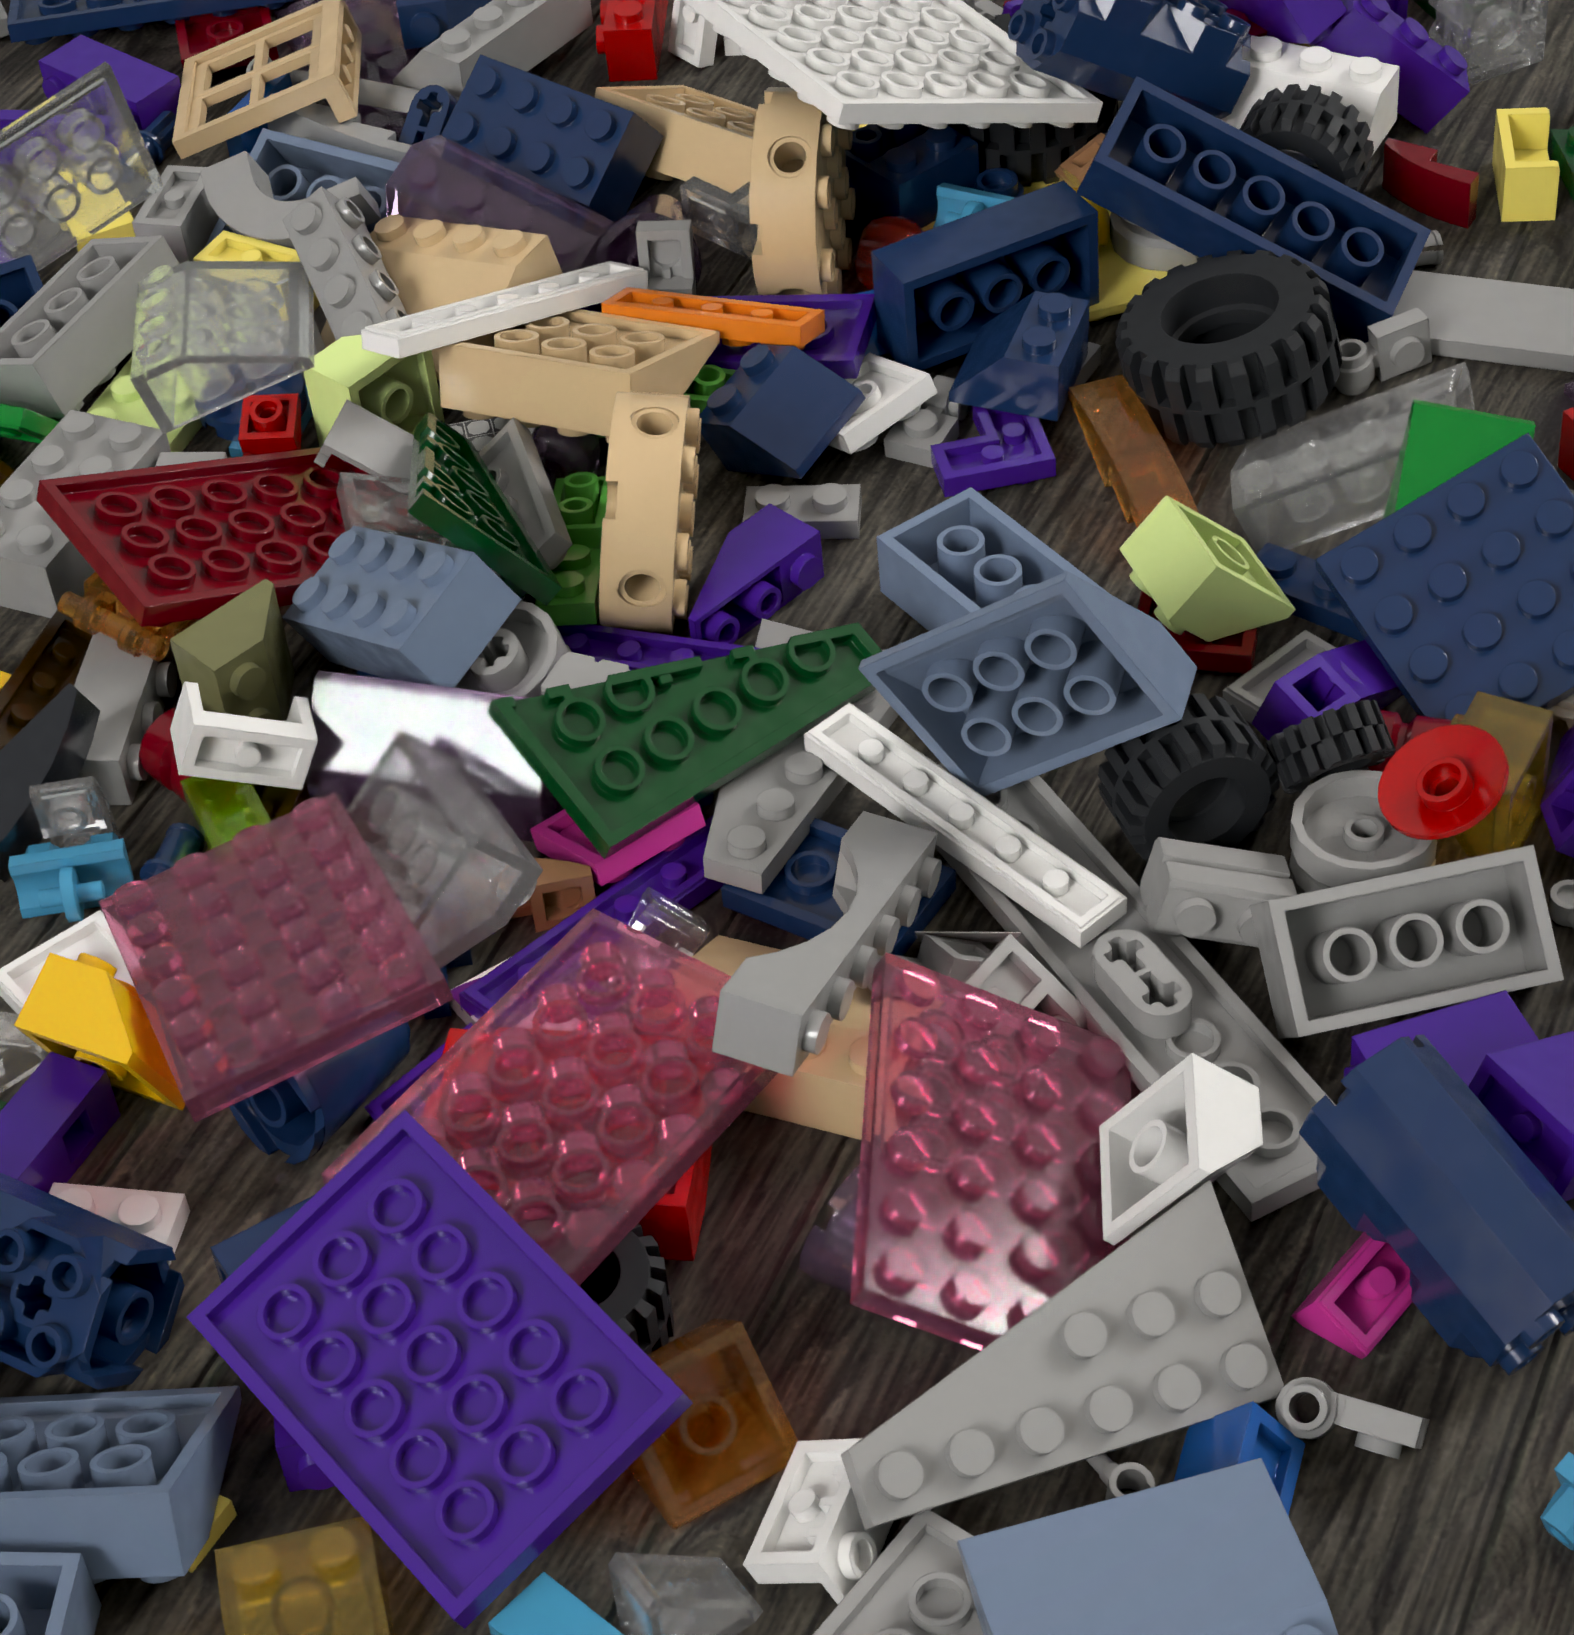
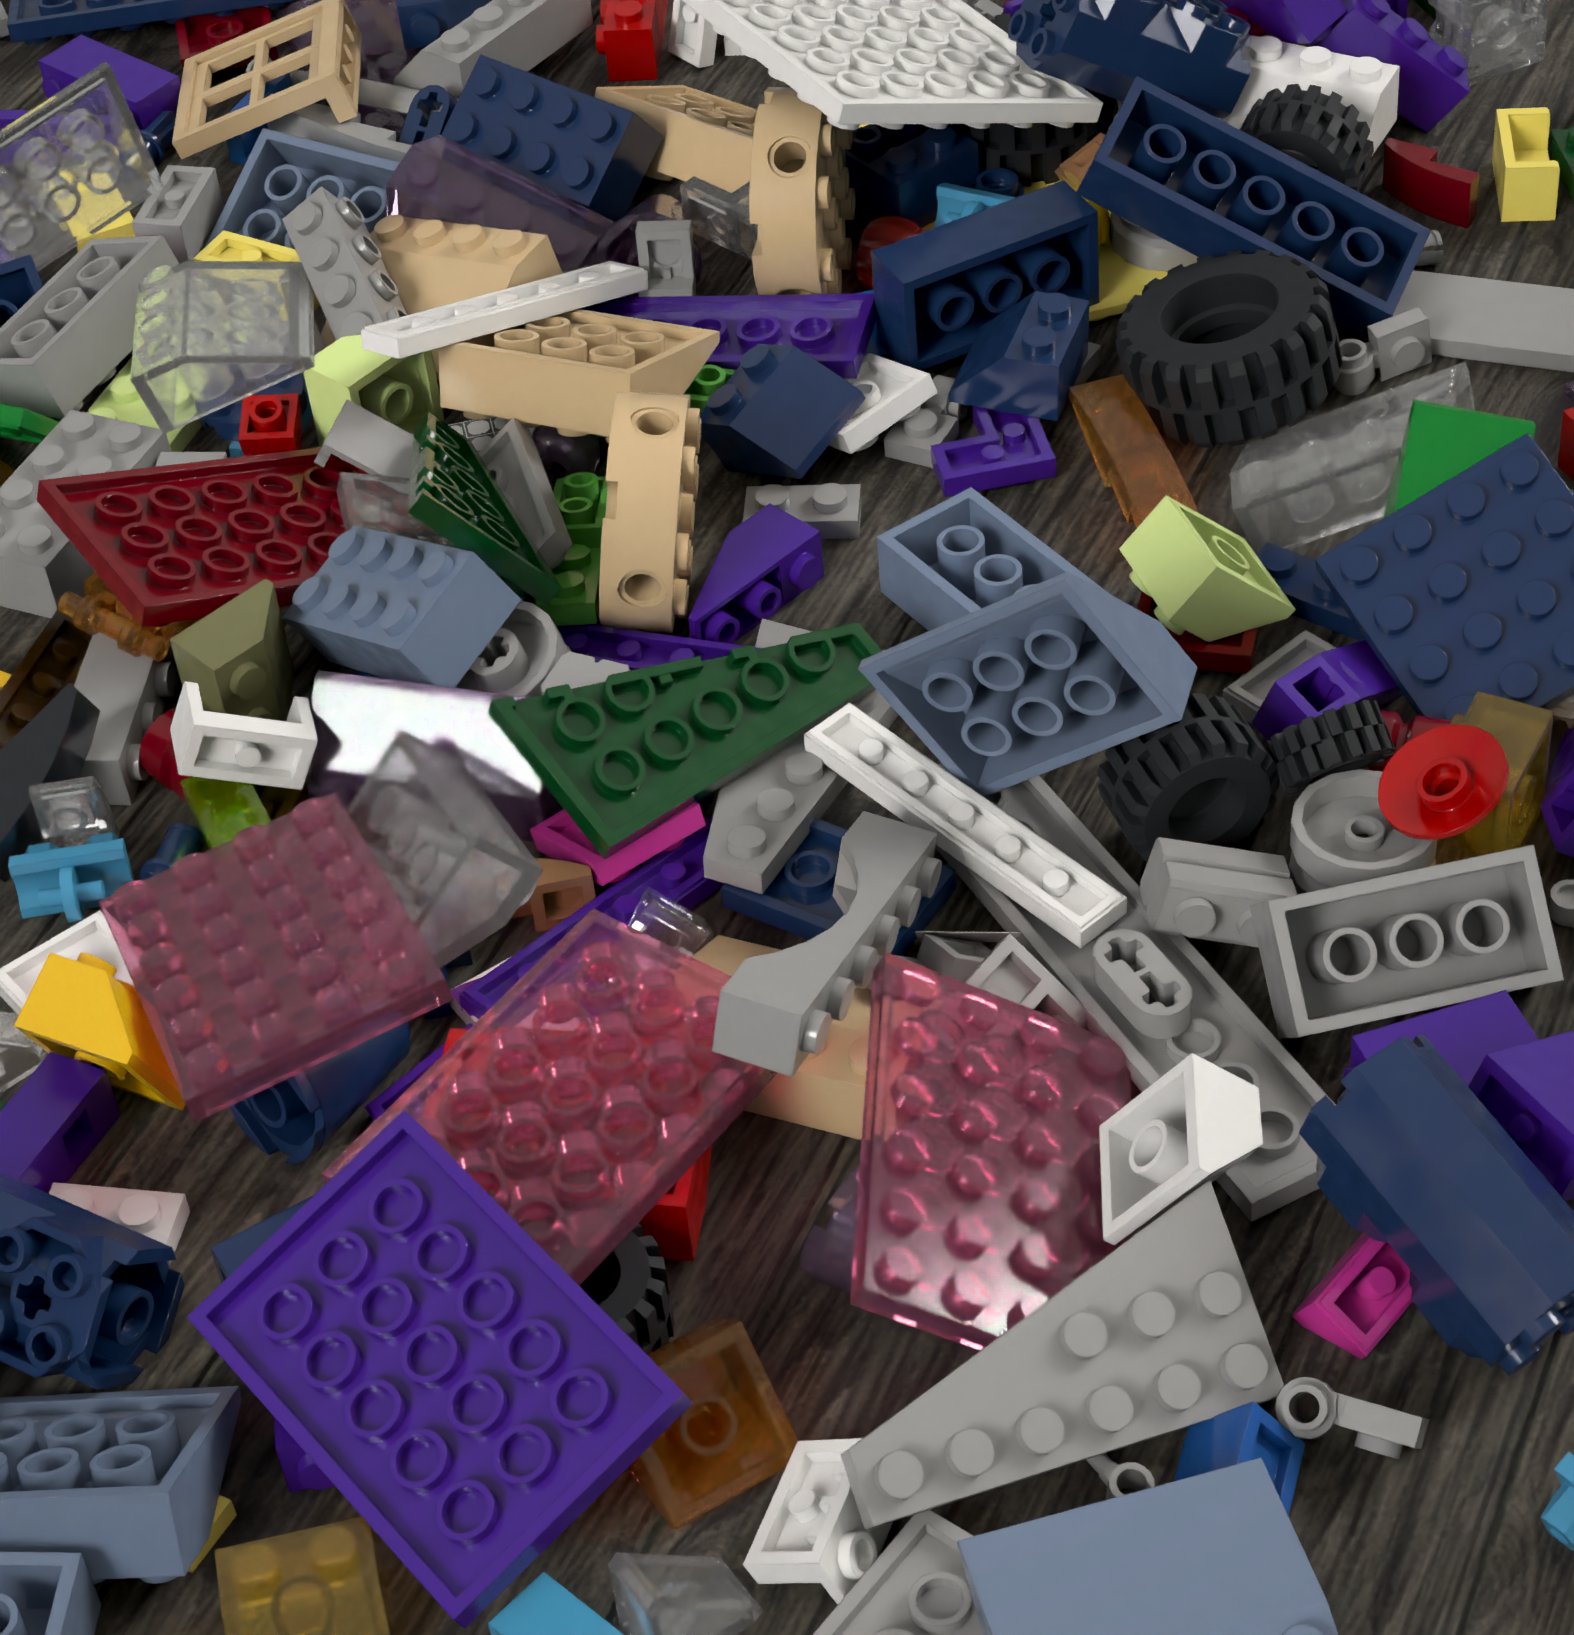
(245, 201): light grey arch -> none
(737, 320): orange plate -> none

